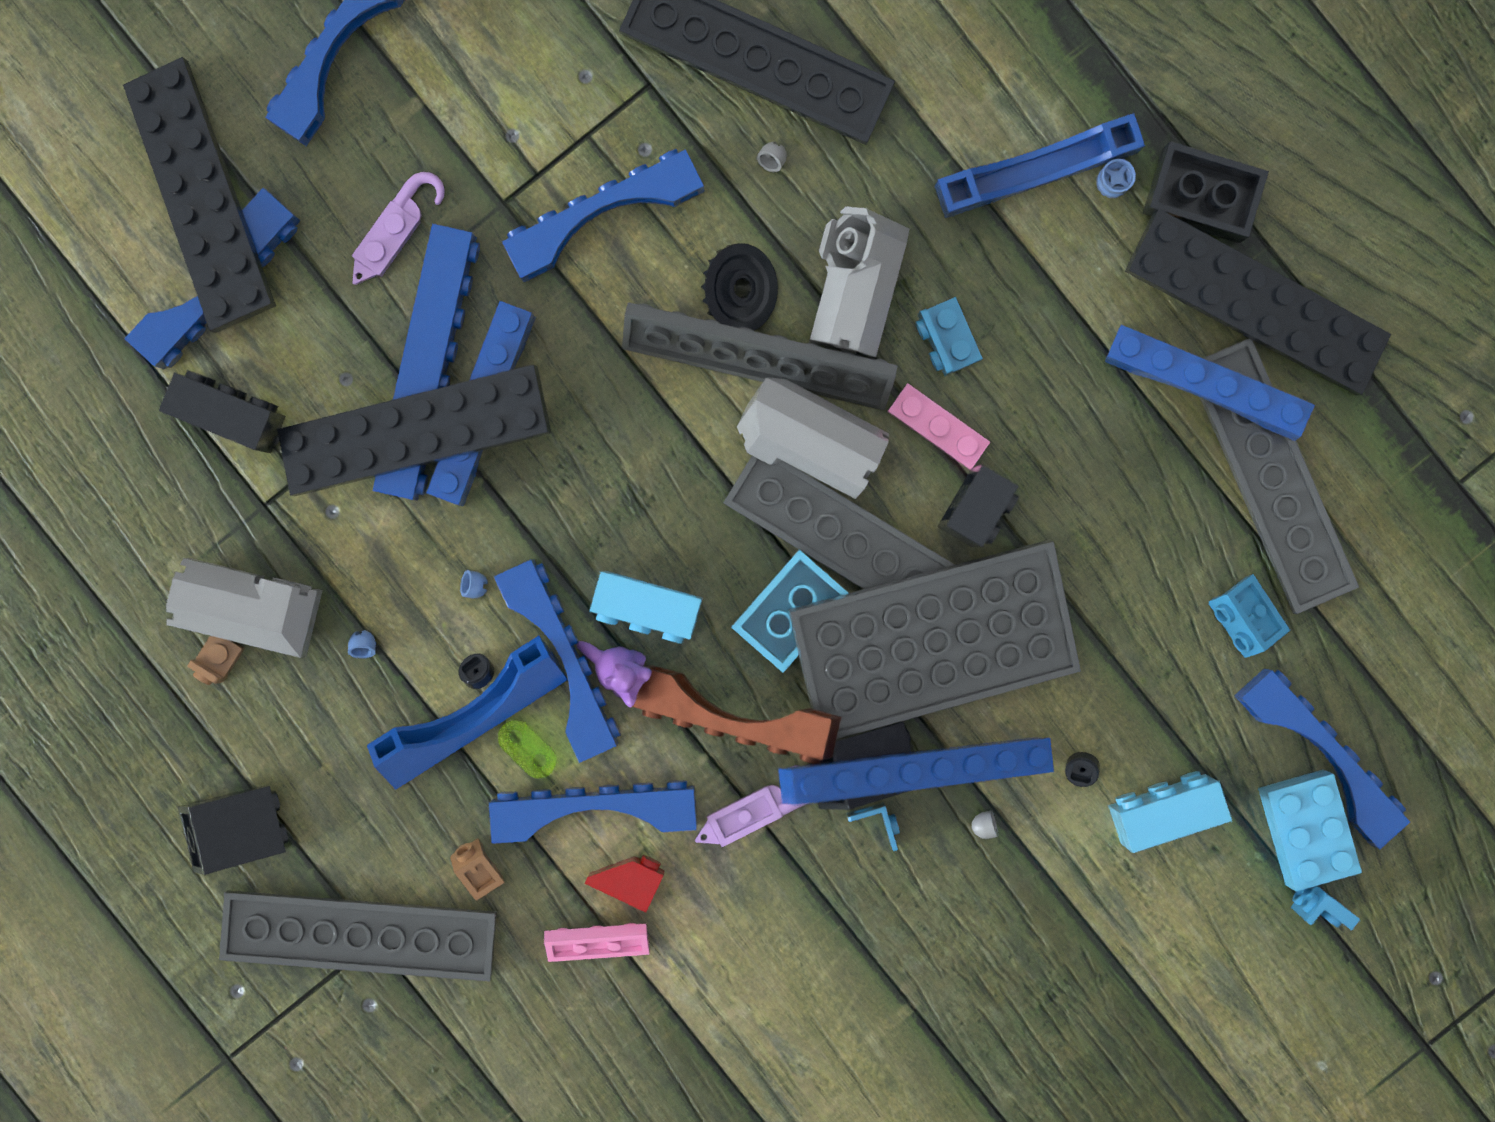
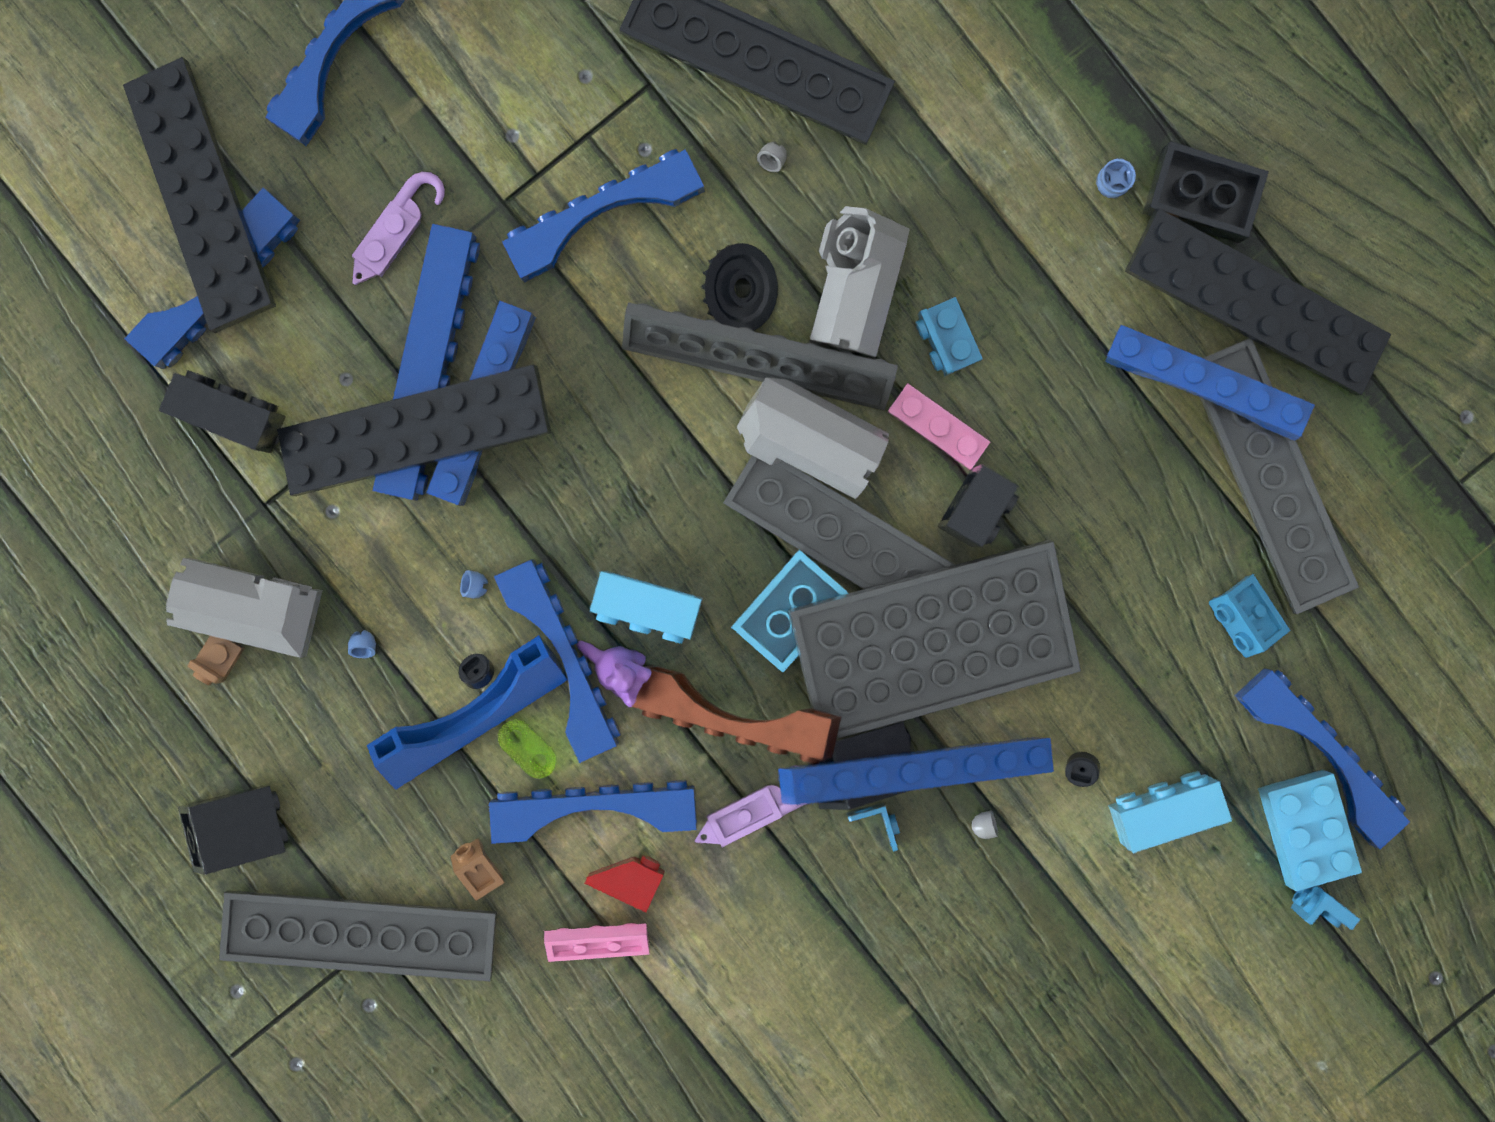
(1040, 167): blue arch -> none

